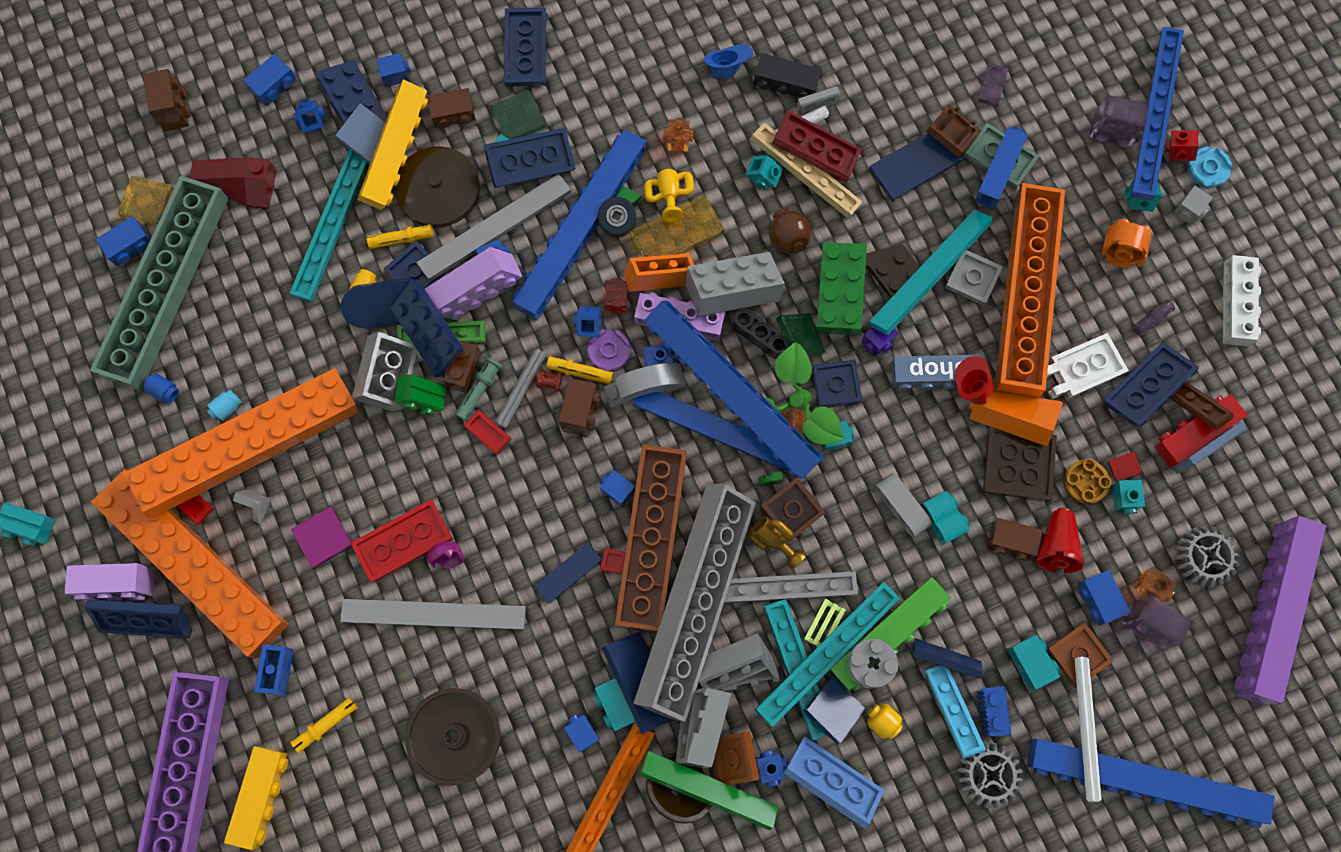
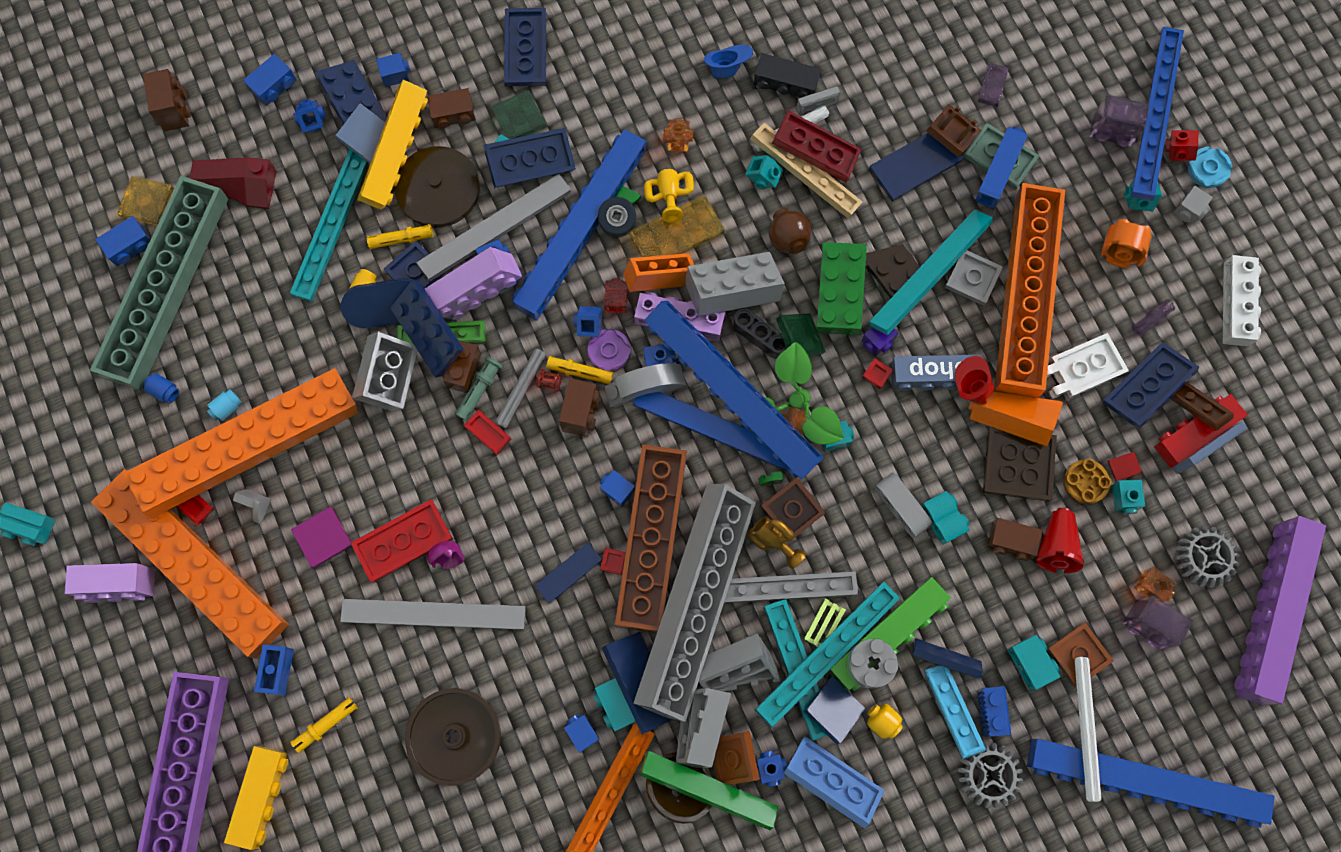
(138, 618): dark blue plate -> none
(420, 394): green brick -> none
(837, 384): dark blue tile -> none
(877, 373): none -> red plate
(1103, 598): blue brick -> none

